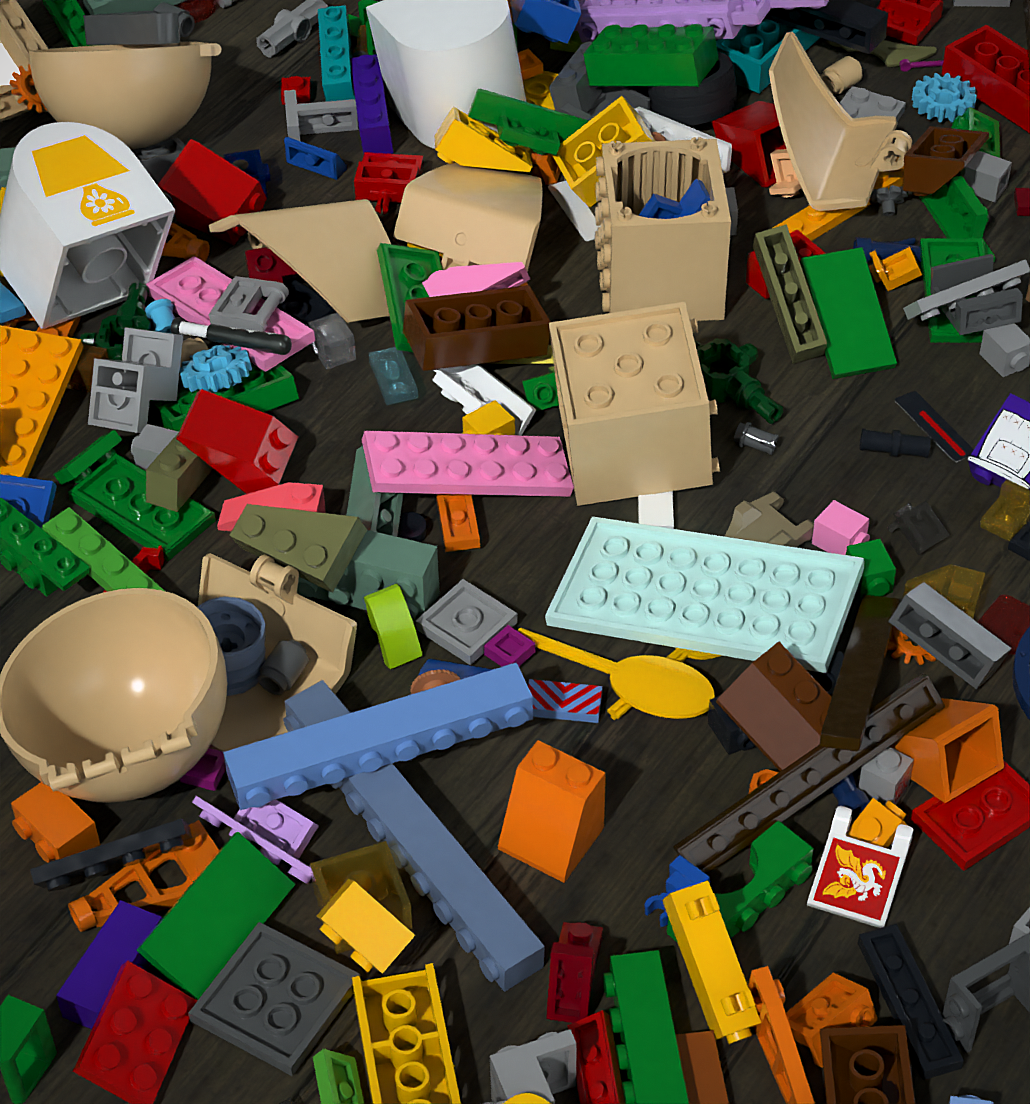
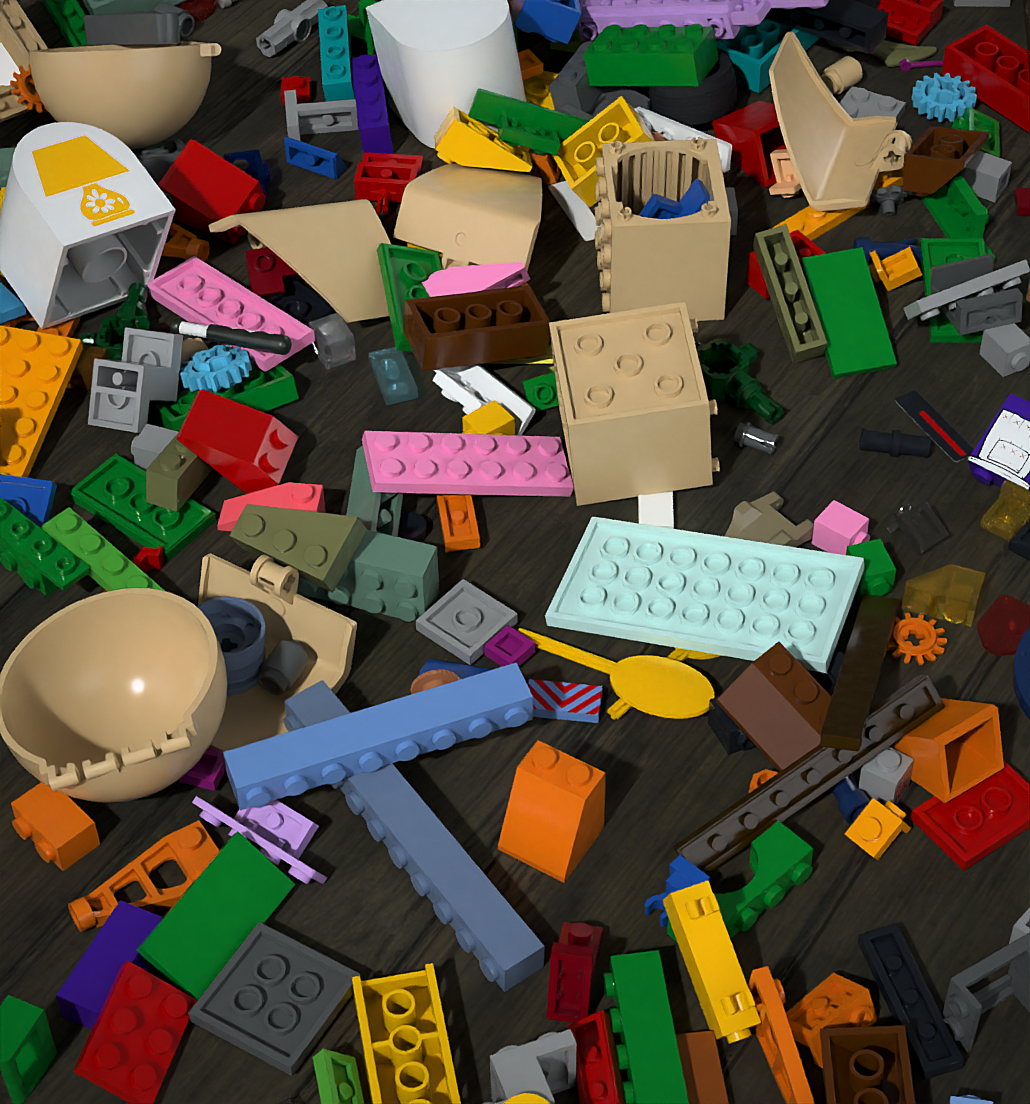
(99, 451): green plate -> none
(128, 850): black plate -> none
(161, 314): medium azure bush -> none
(240, 299): light grey plate -> none
(361, 47): clear orange piece -> none
(364, 926): yellow brick -> none
(373, 871): clear yellow brick -> none
(393, 625): lime slope -> none
(856, 876): flag -> none
(949, 635): dark grey brick -> none

